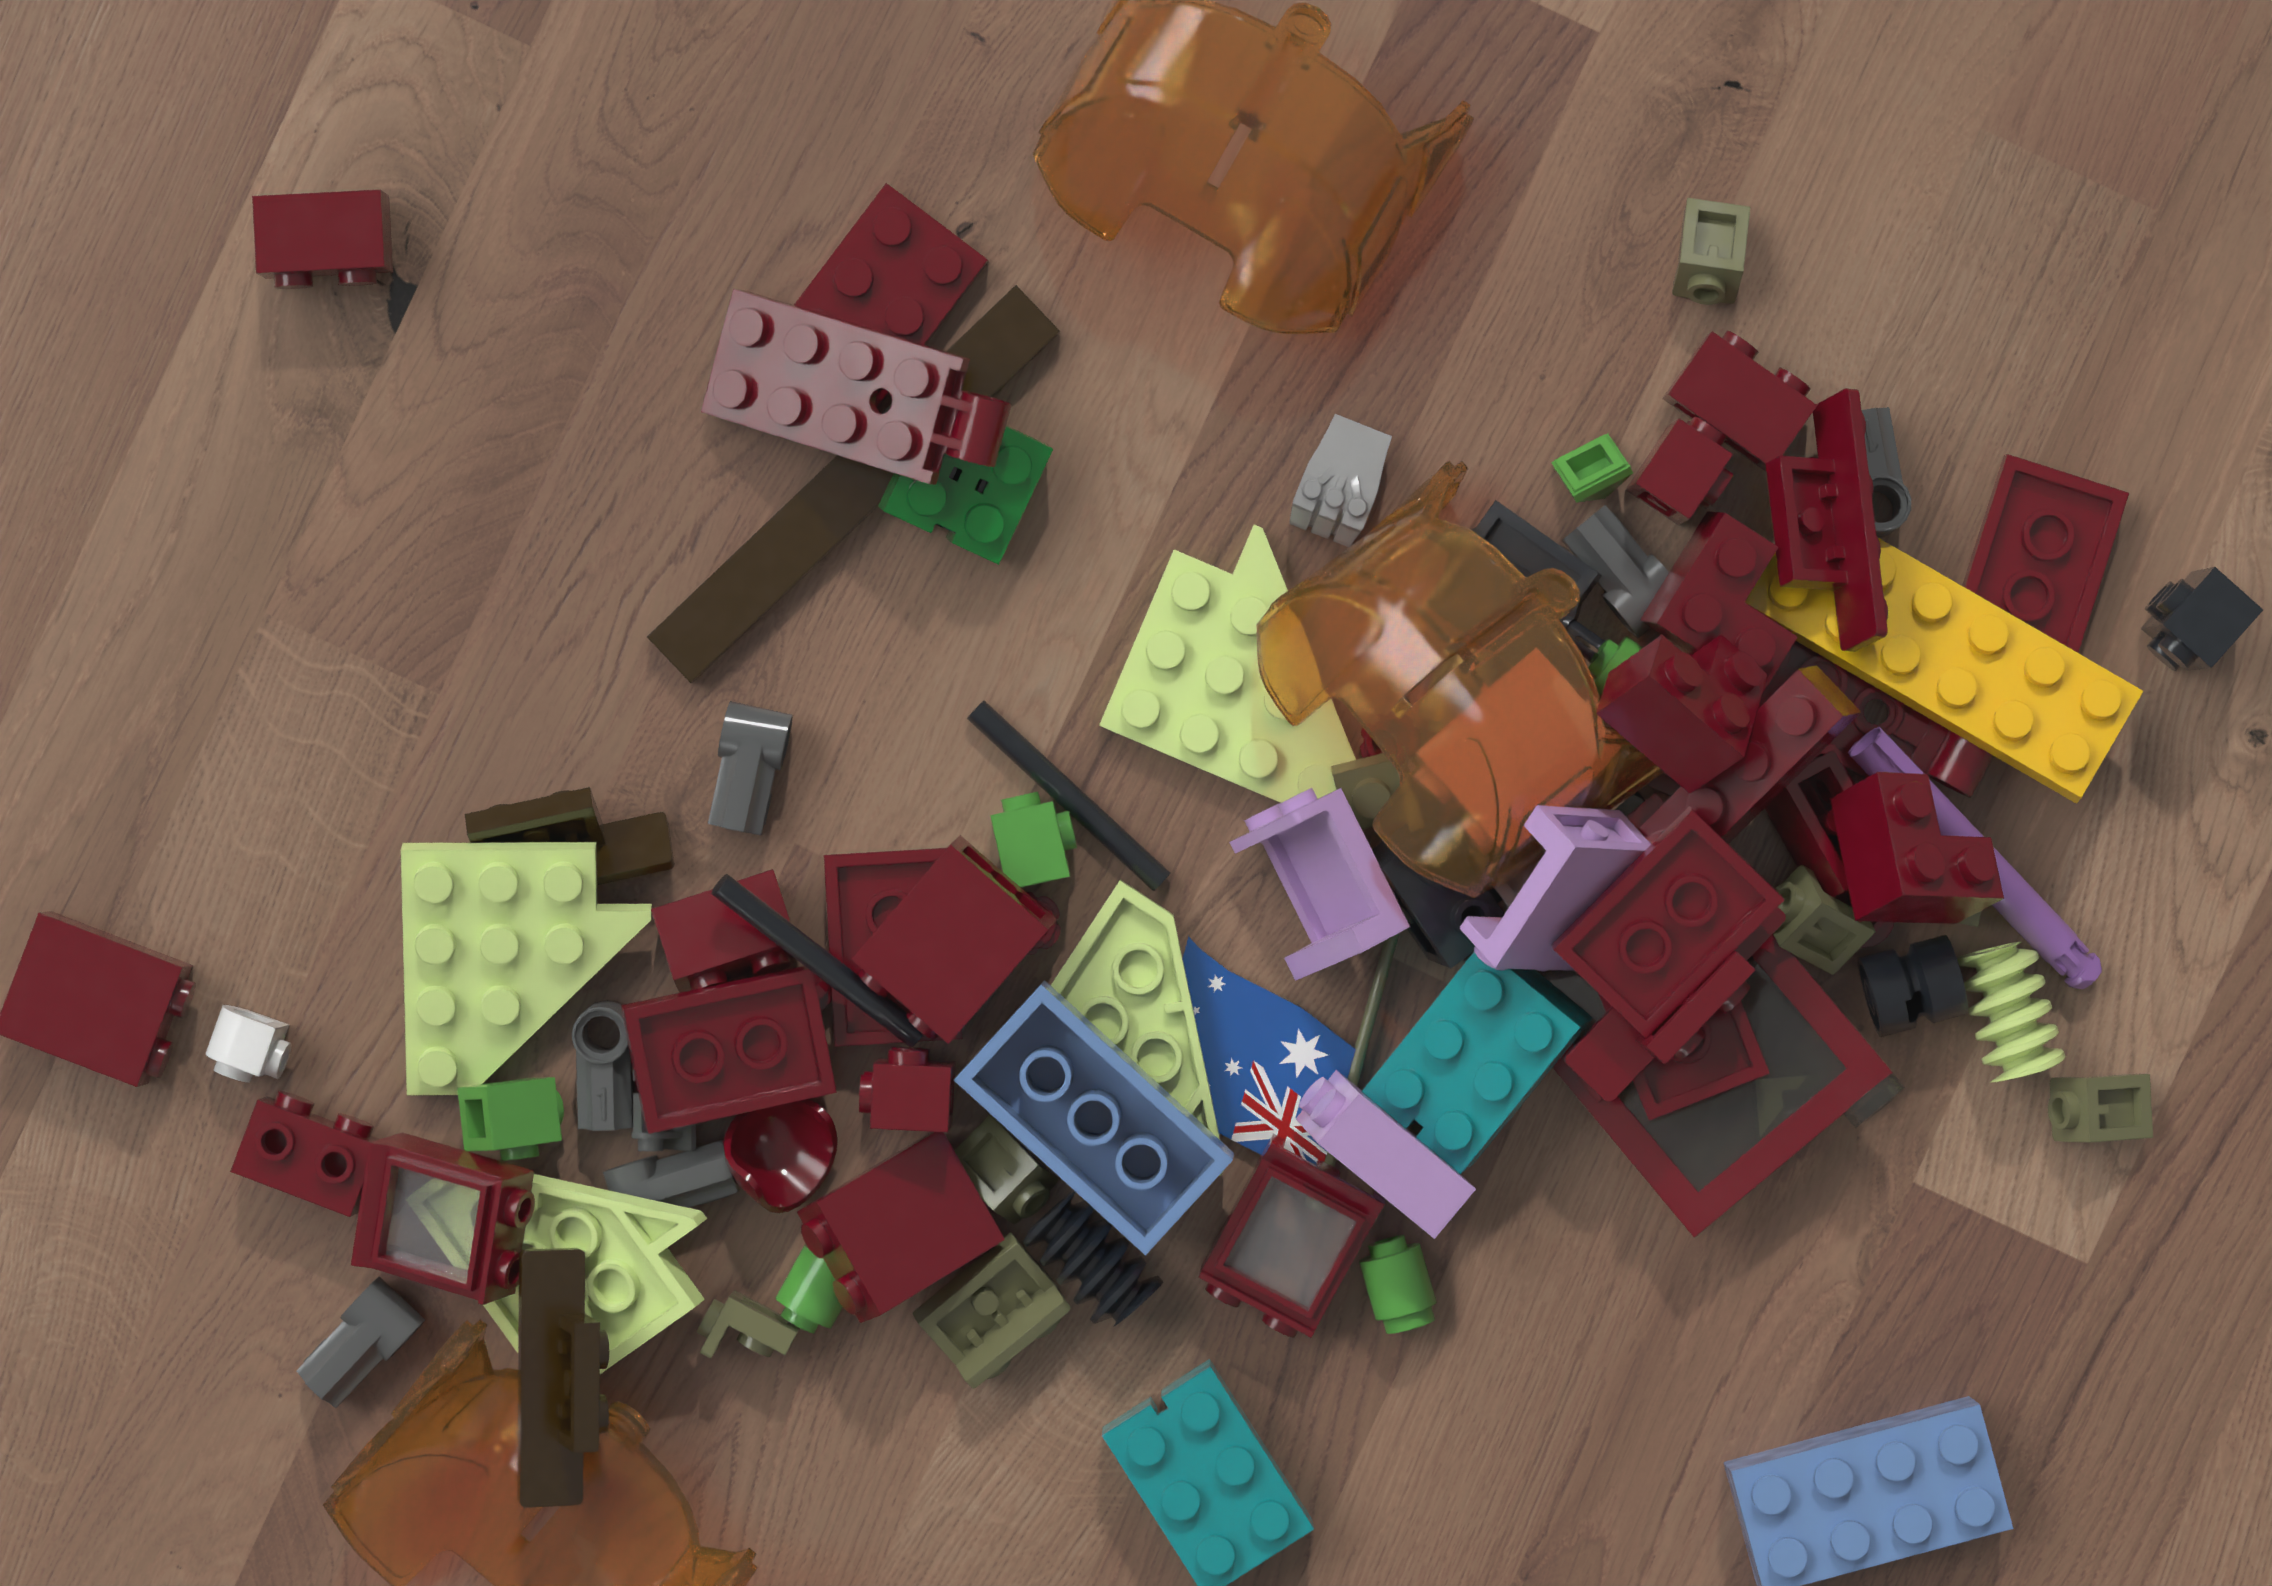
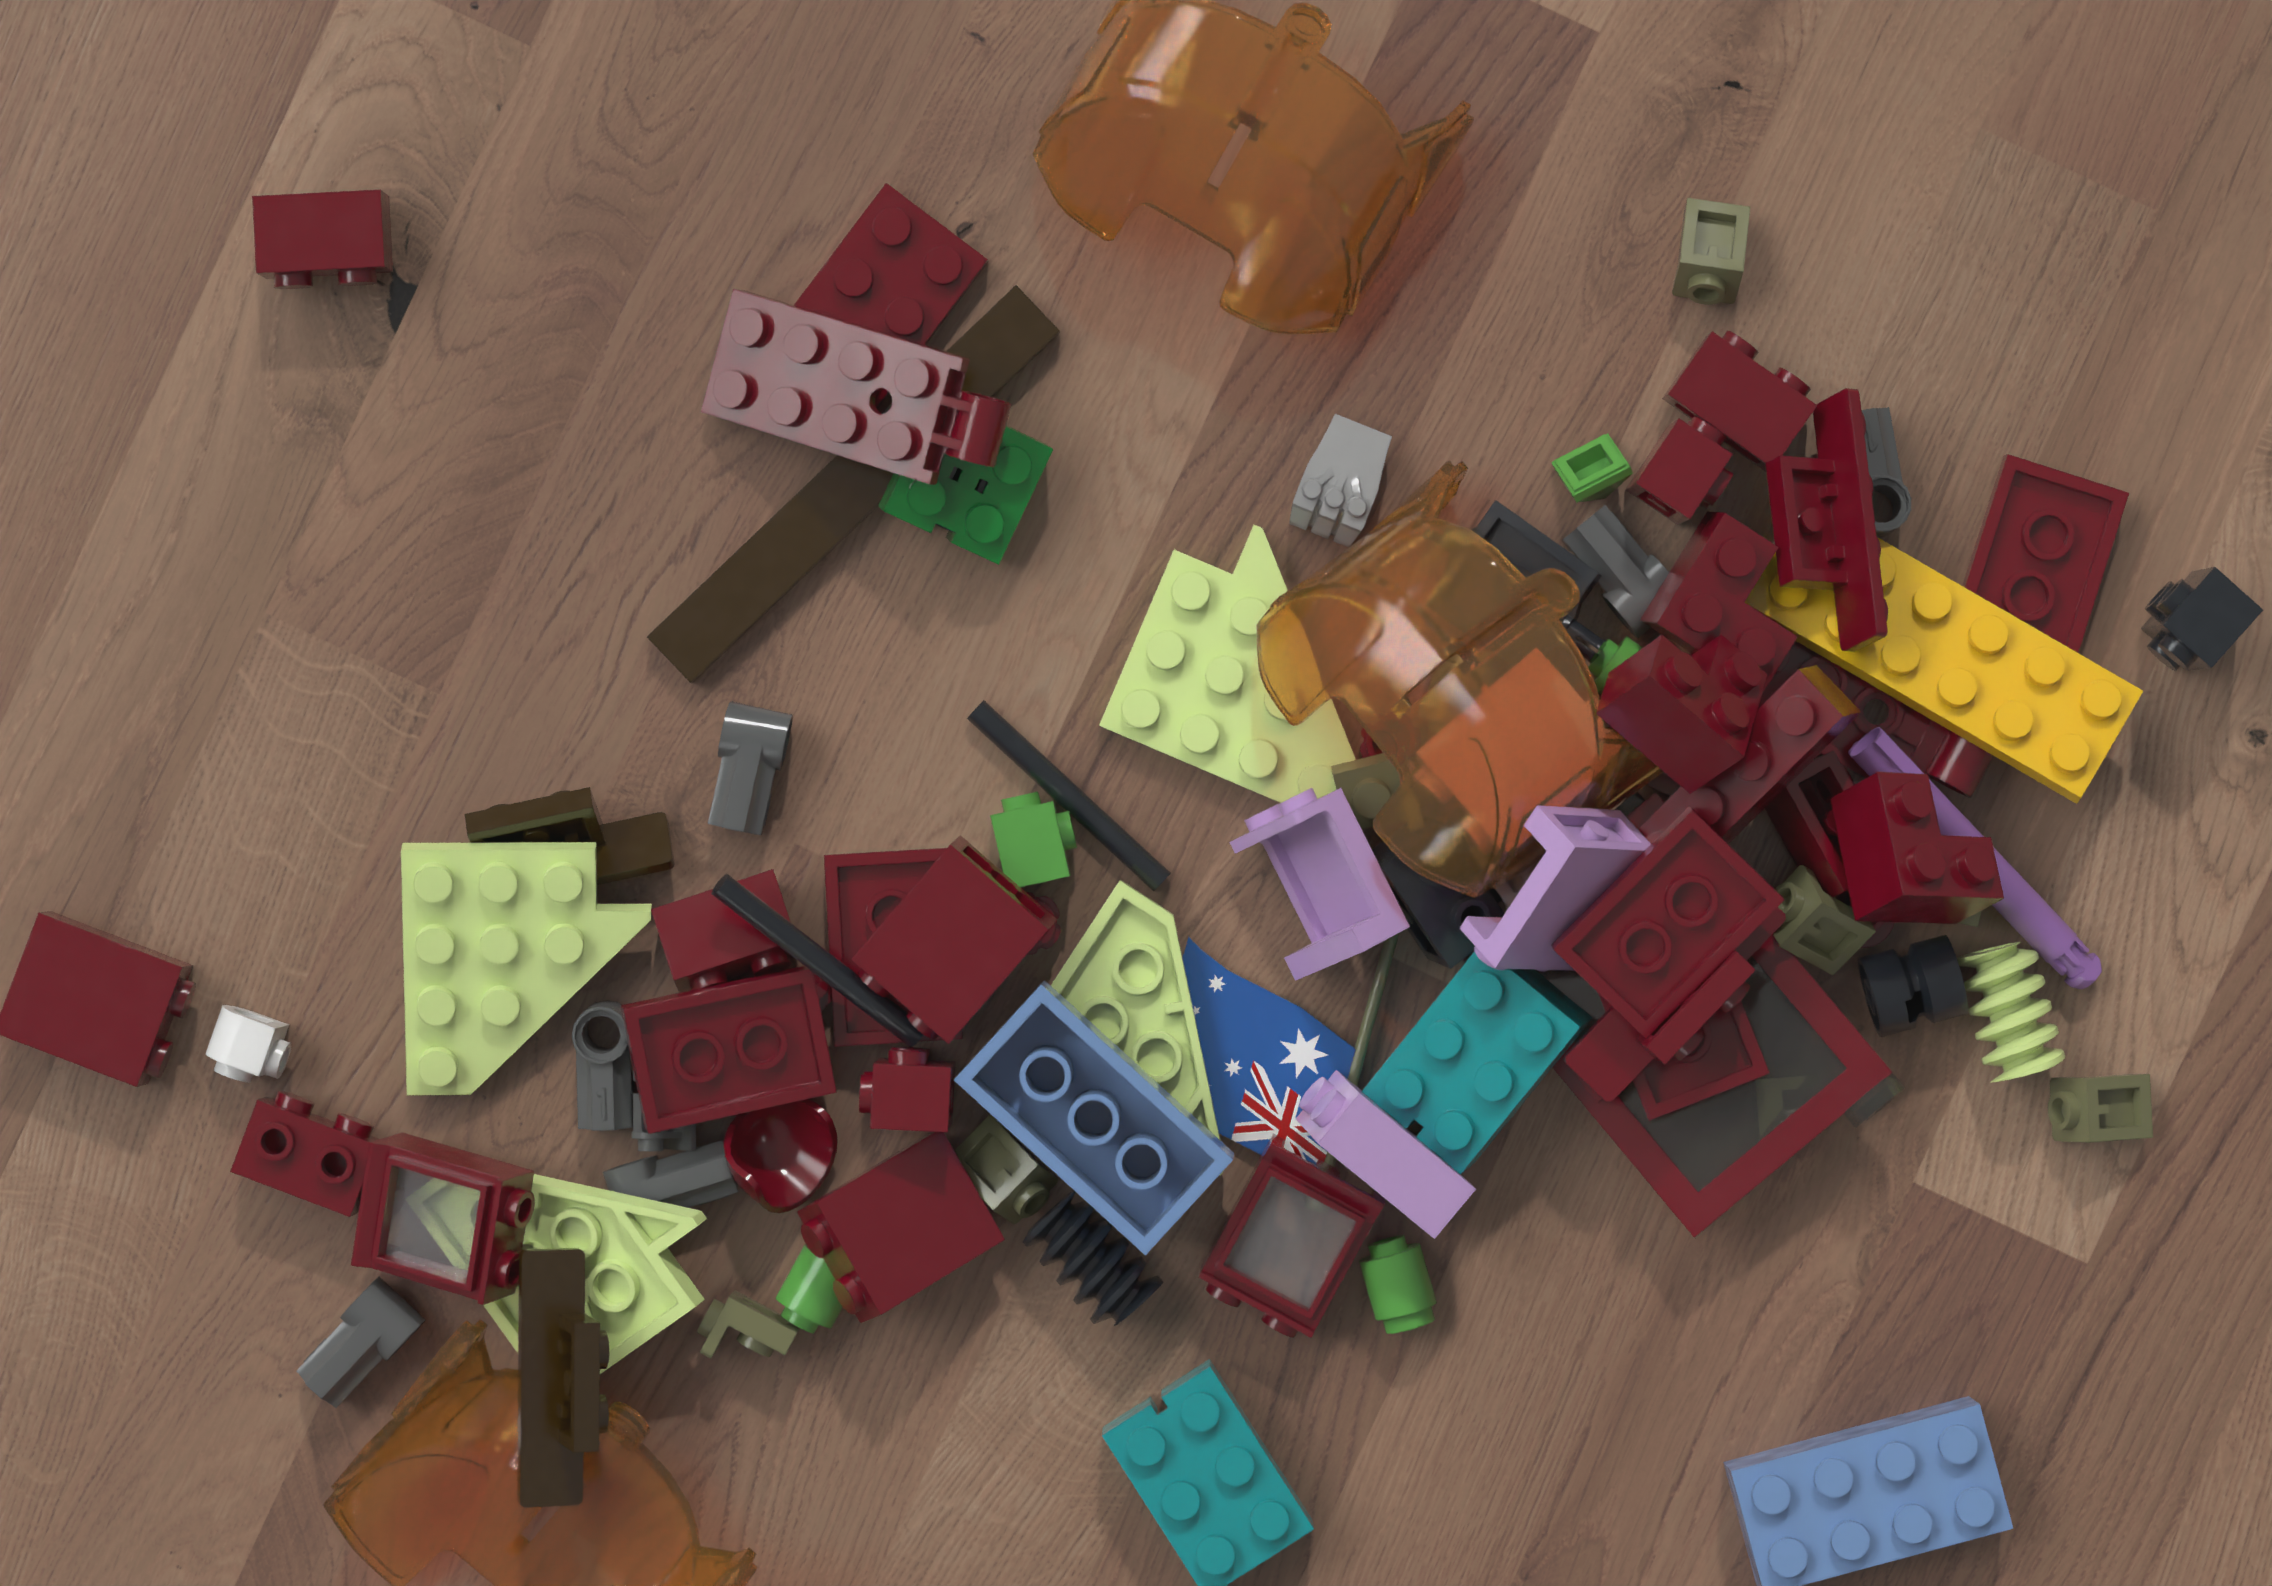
(511, 1116): bright green brick -> none
(993, 1311): olive bracket -> none

